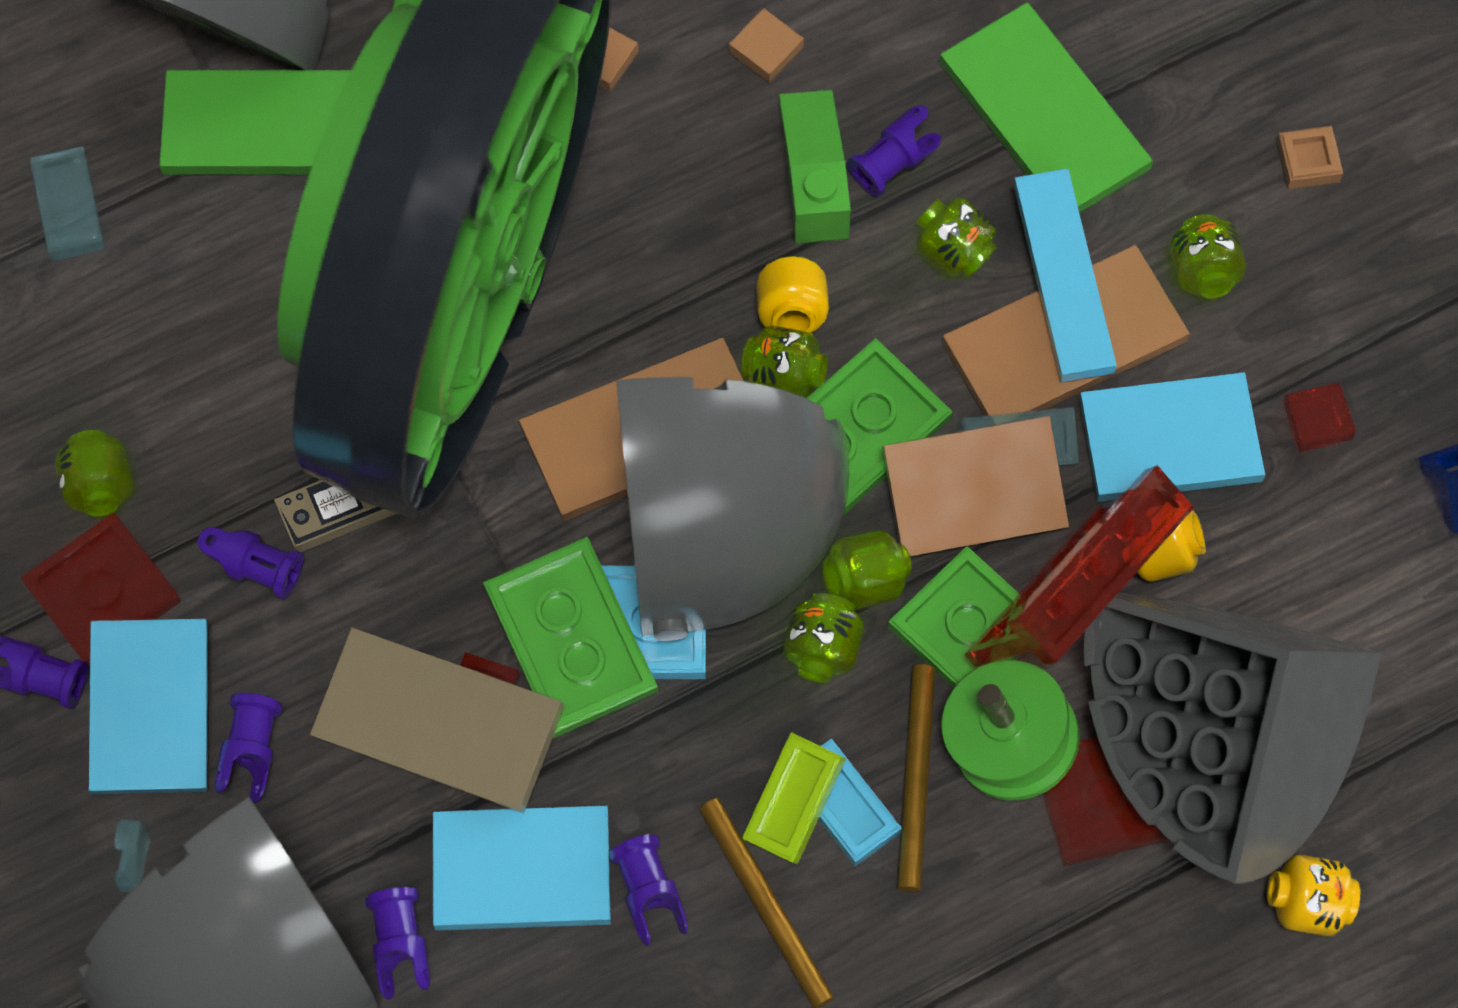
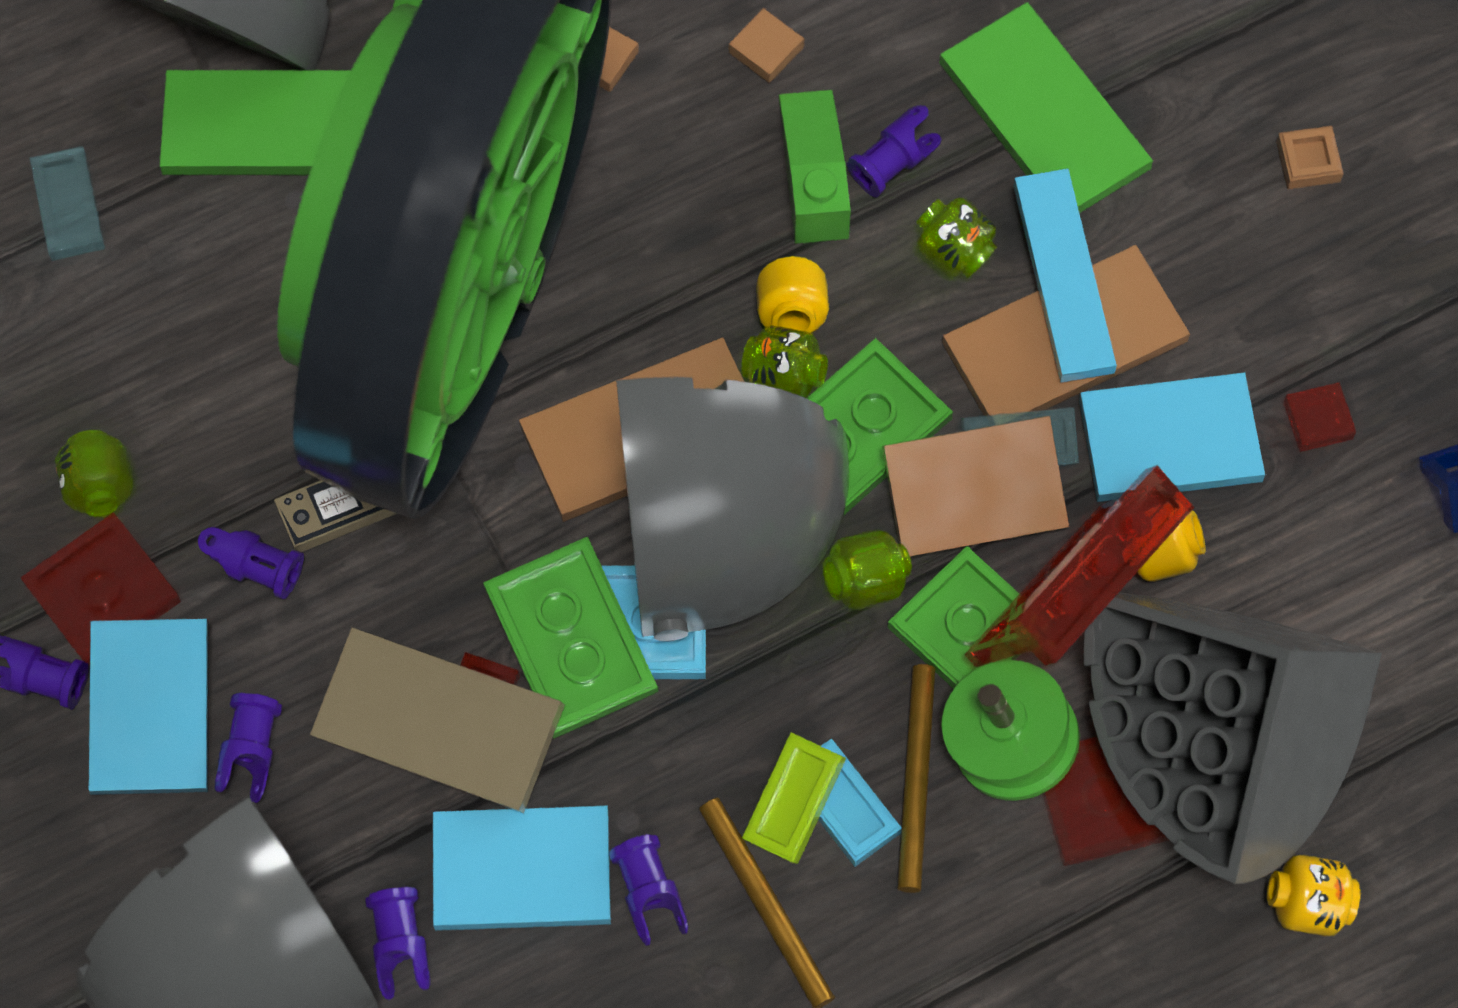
(134, 843): clear light blue tile -> none
(824, 637): clear neon green head -> none
(1208, 254): clear neon green head -> none

